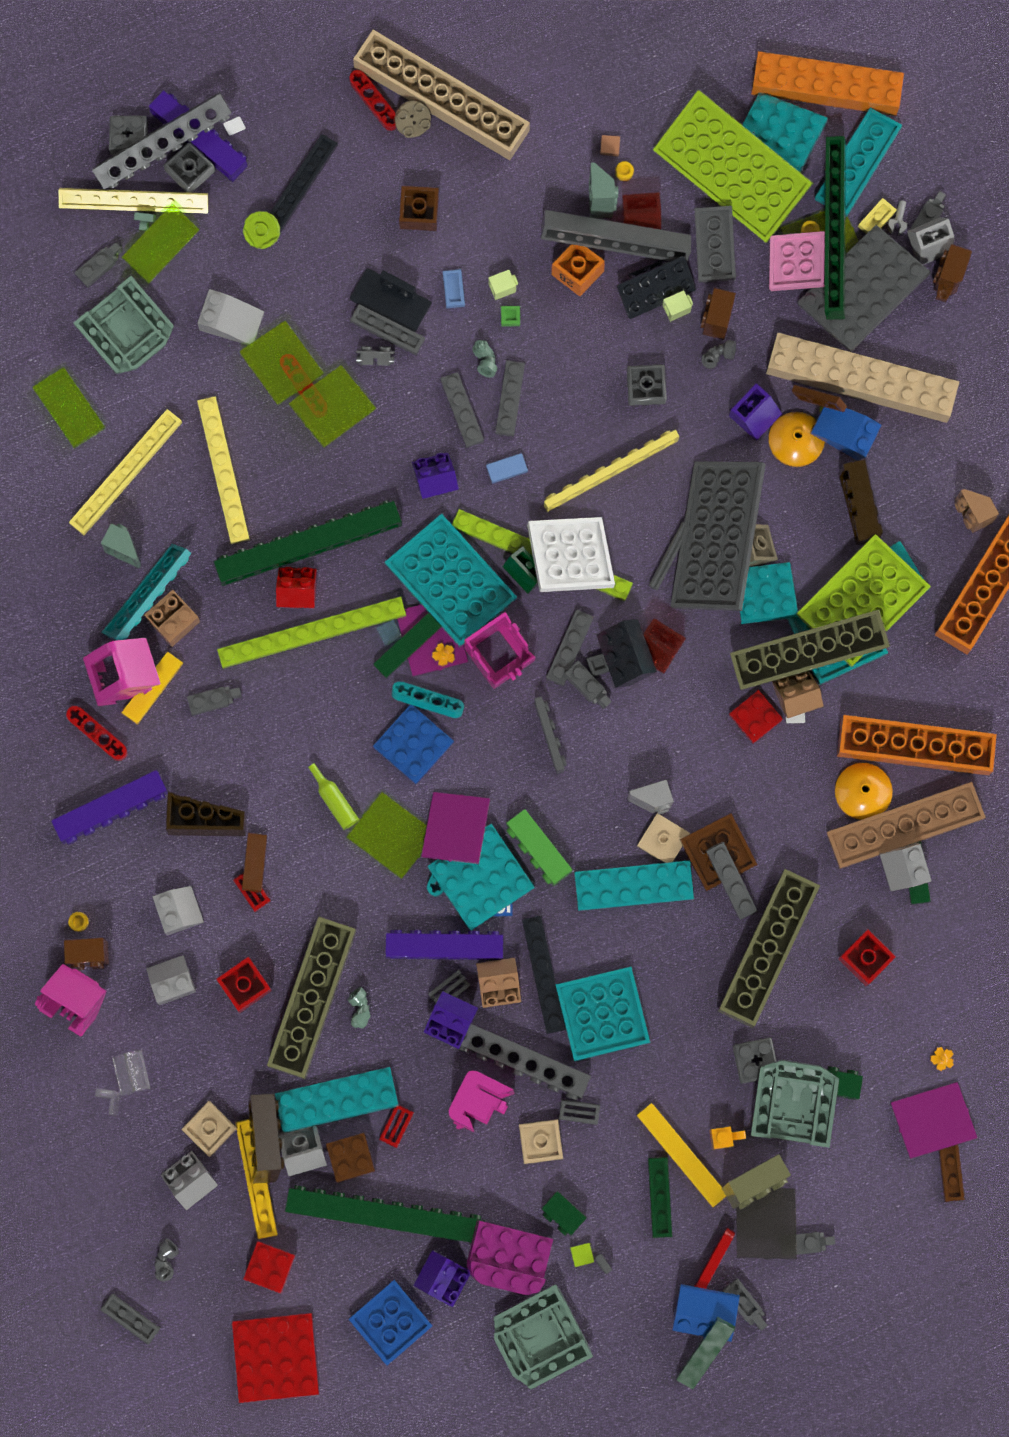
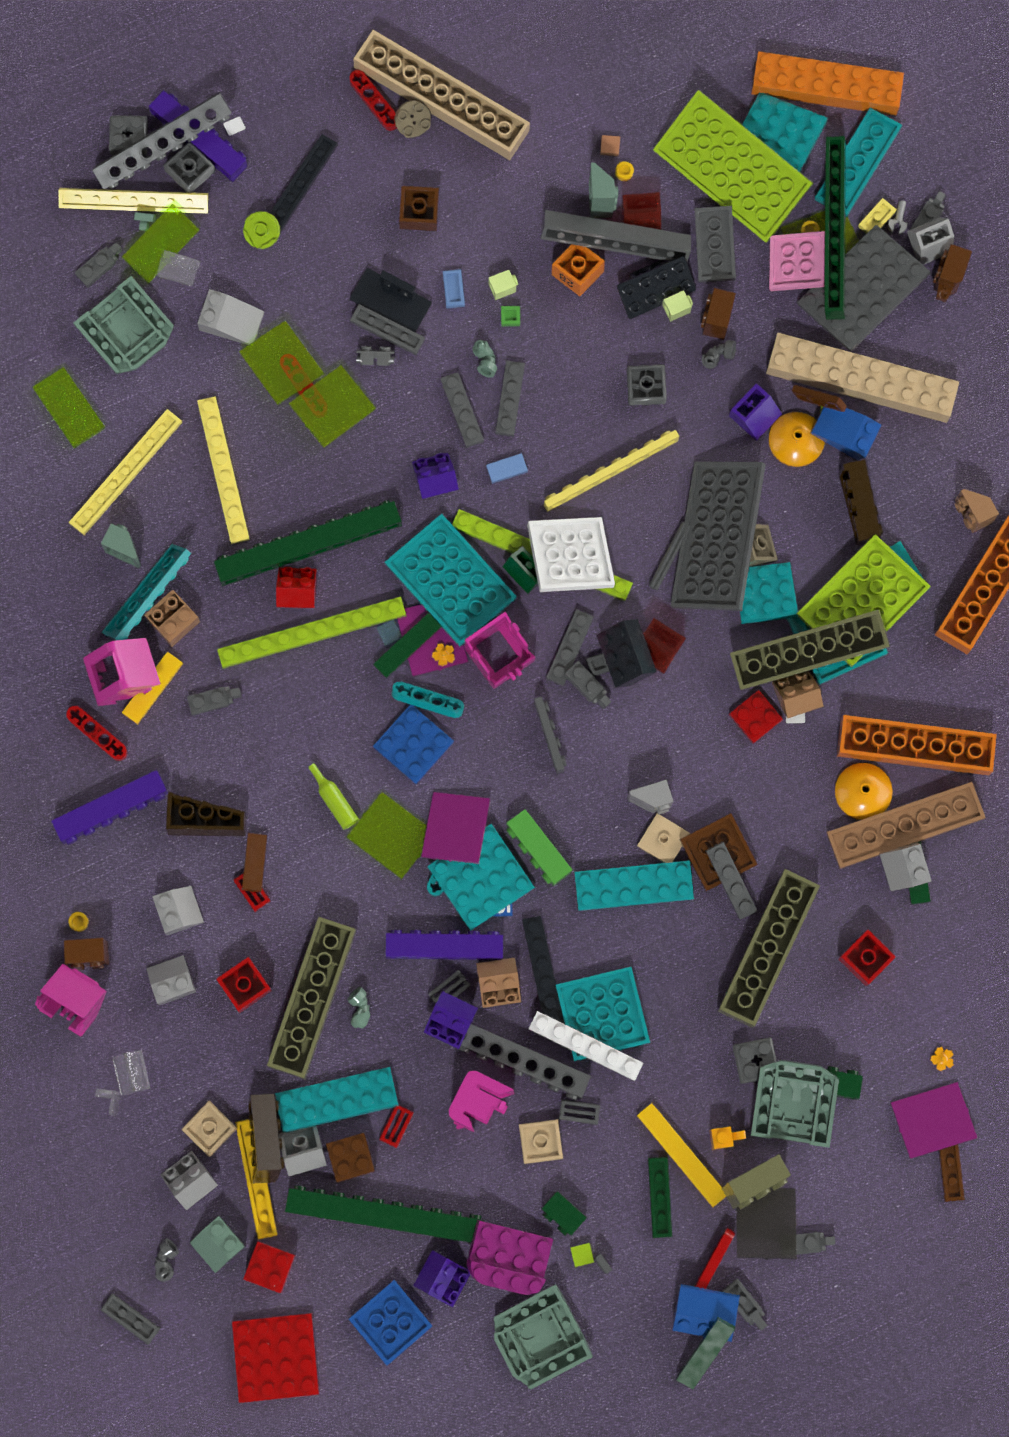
(178, 268): none -> clear panel
(217, 1244): none -> sand green slope
(585, 1046): none -> white plate

